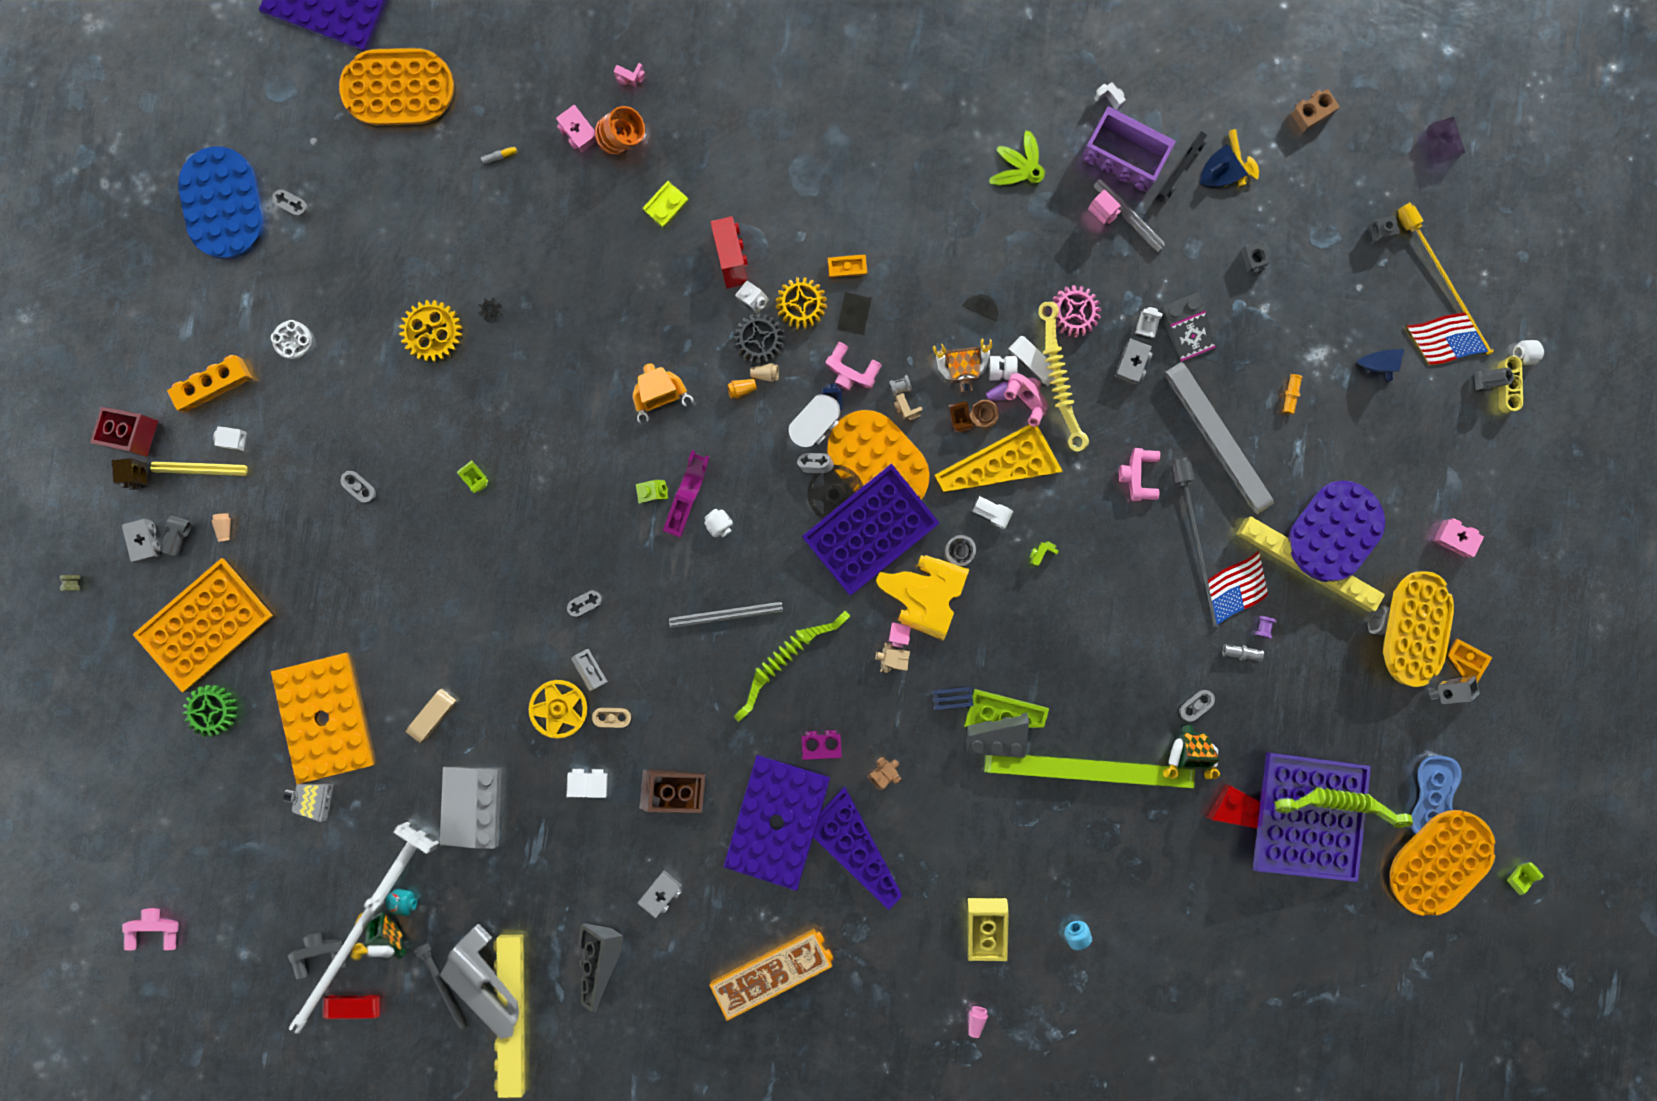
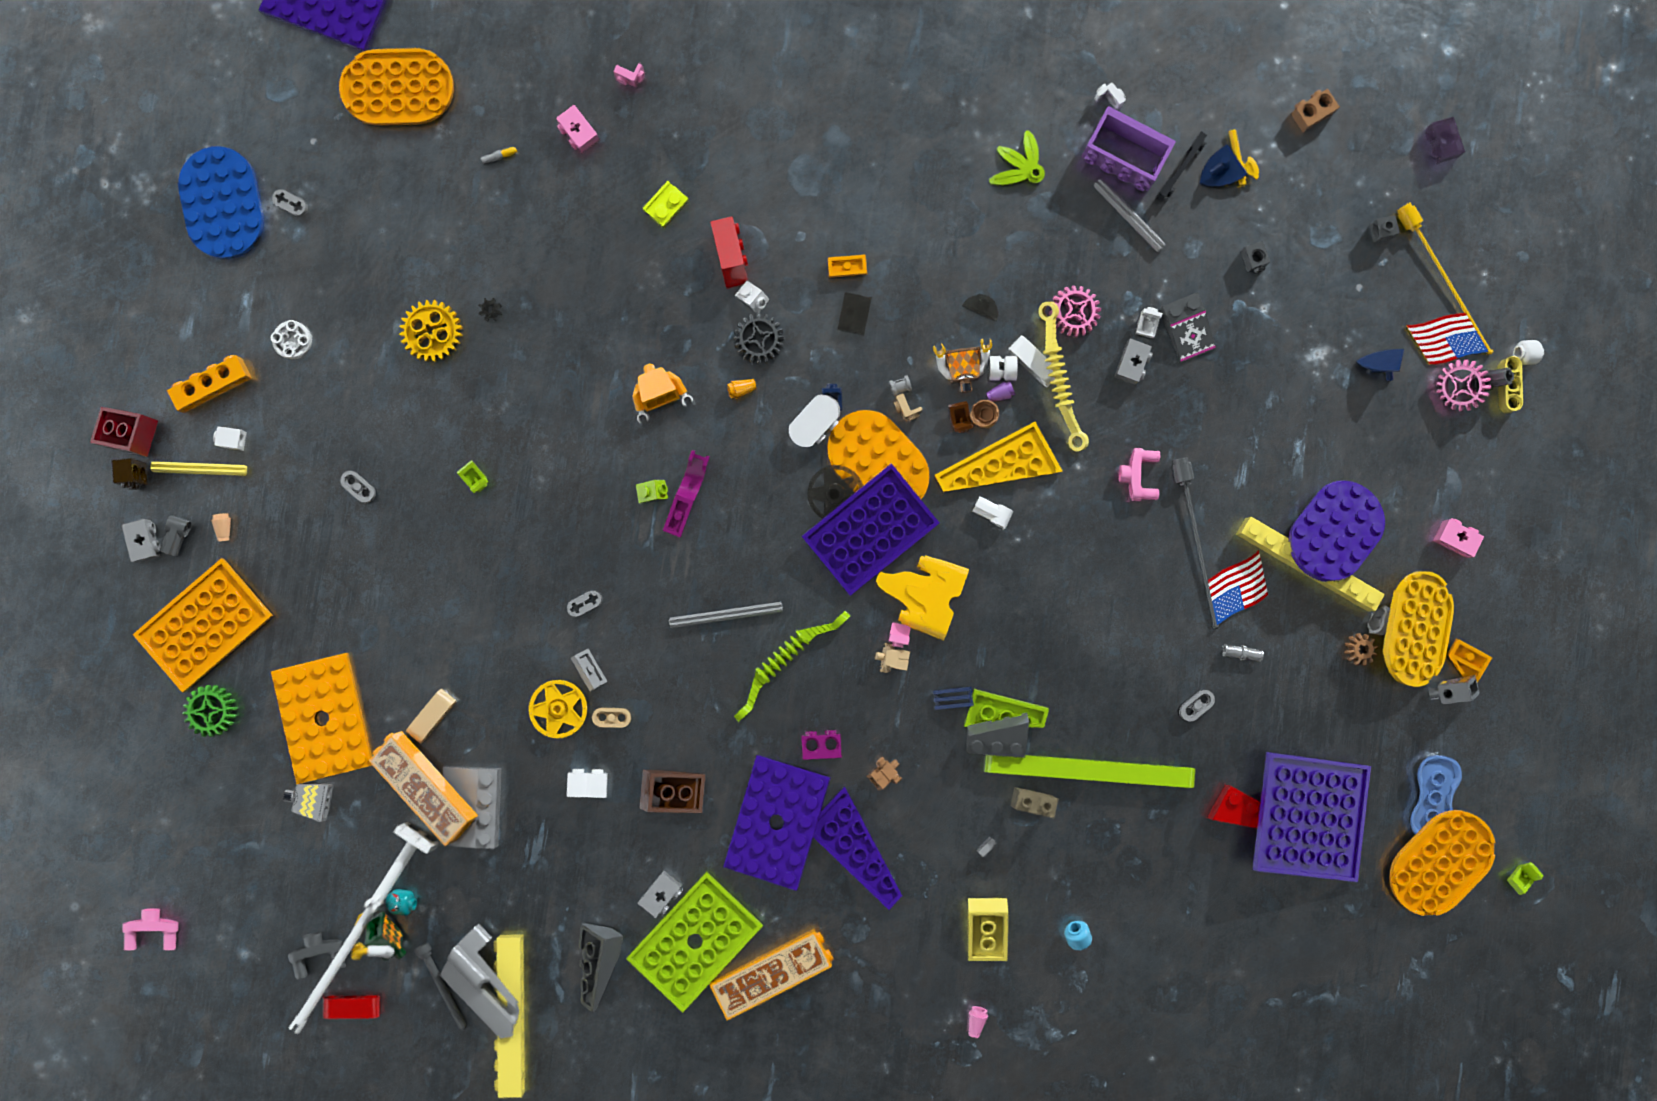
(70, 582): olive wheel -> none
(422, 788): none -> brick
(619, 130): orange wheel -> none
(675, 966): none -> lime plate
(718, 523): white head -> none
(765, 372): tan cone -> none
(798, 286): yellow gear -> none
(814, 465): light grey beam -> none
(848, 376): bright pink connector -> none
(961, 550): light grey helmet -> none
(986, 846): none -> light grey tile
(1030, 393): bright pink connector -> none
(1034, 802): none -> dark tan window
(1037, 554): lime bracket -> none
(1105, 208): bright pink brick -> none
(1193, 752): torso -> none
(1219, 438): light grey beam -> none
(1265, 627): medium lavender bush -> none
(1292, 393): light orange pin -> none
(1345, 801): lime piece -> none
(1368, 651): none -> medium nougat gear
(1475, 372): none -> bright pink gear

